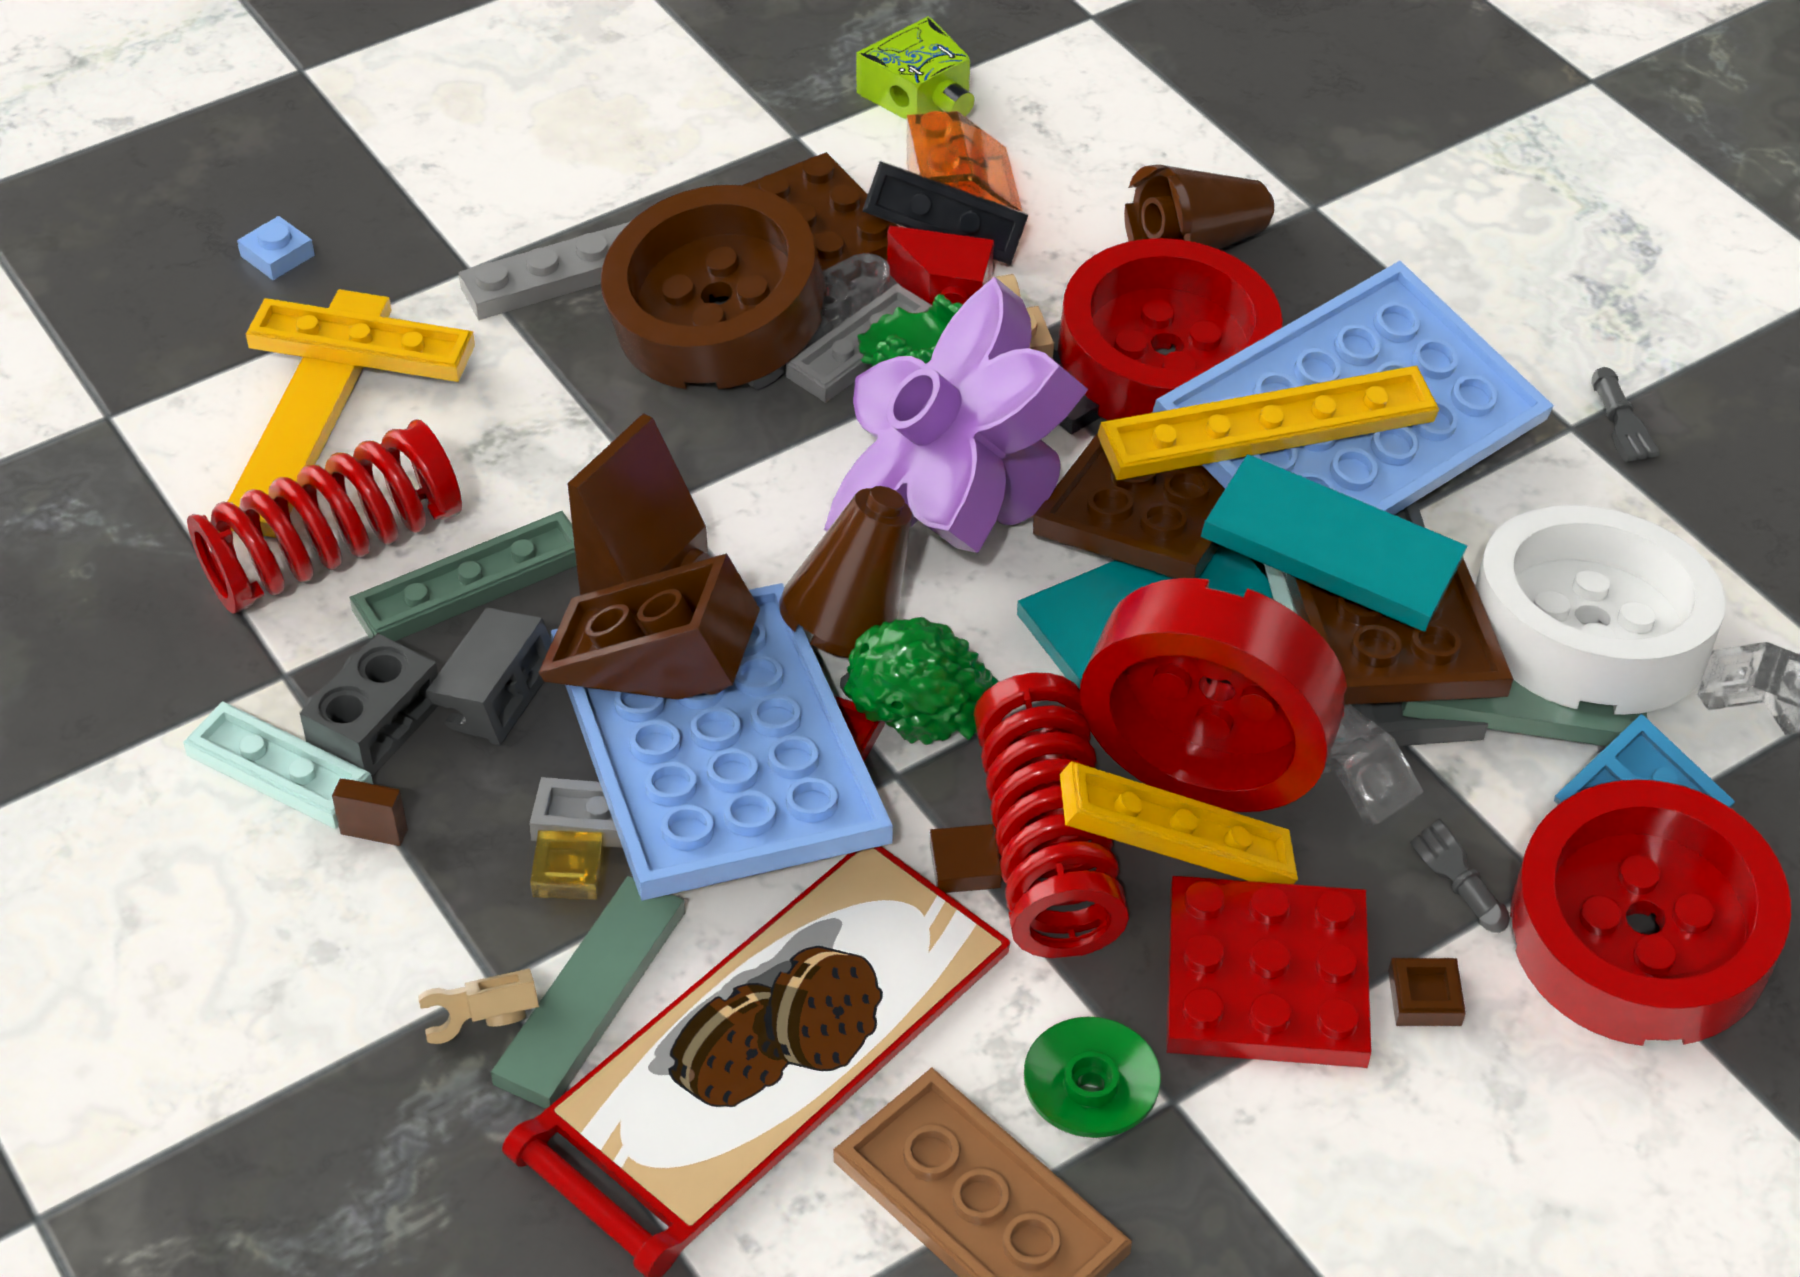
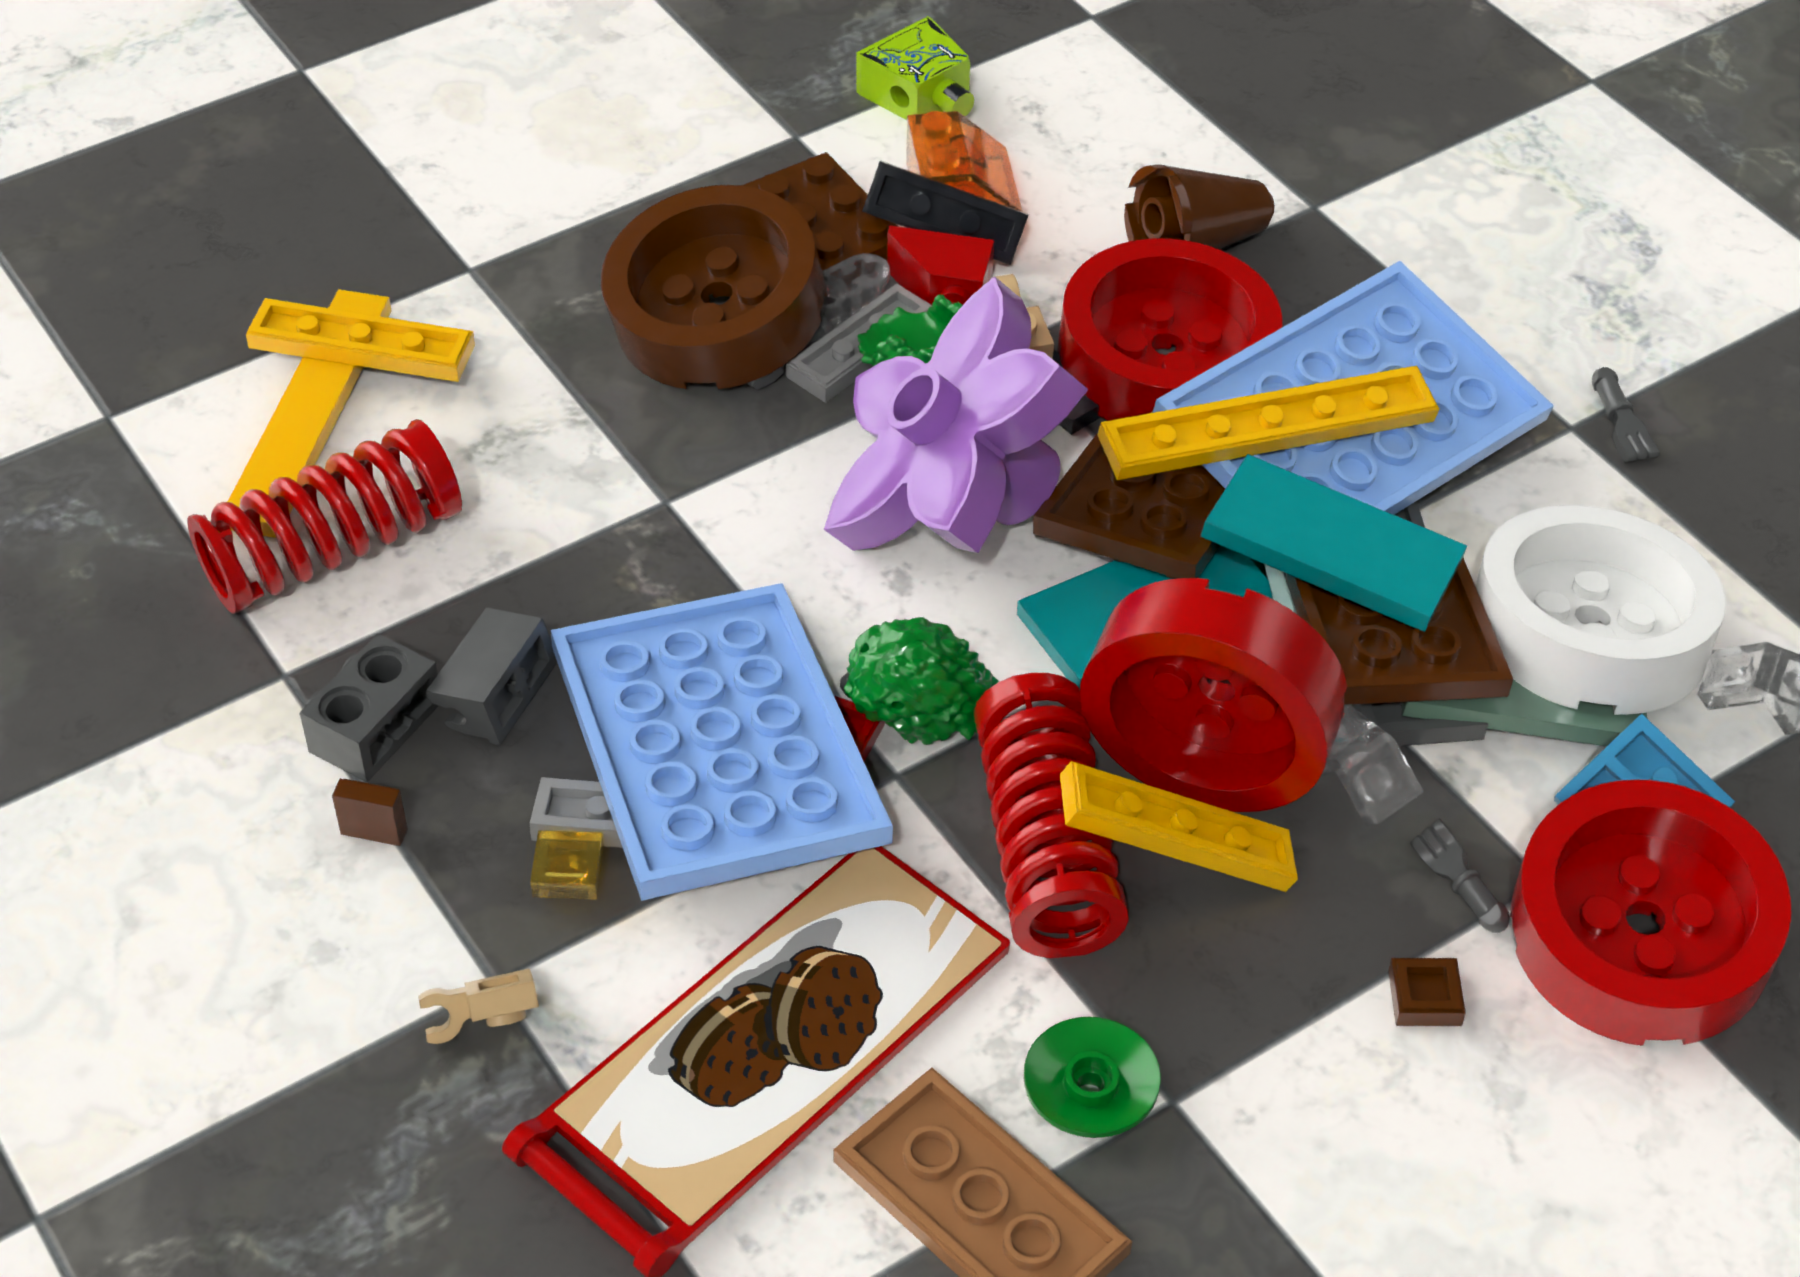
(272, 761): light aqua tile -> none
(275, 247): light blue plate -> none
(467, 579): sand green tile -> none
(537, 274): light grey plate -> none
(586, 995): sand green tile -> none
(633, 512): reddish brown slope -> none
(657, 633): reddish brown slope -> none
(852, 572): reddish brown cone -> none
(965, 858): reddish brown tile -> none
(1268, 972): red plate -> none

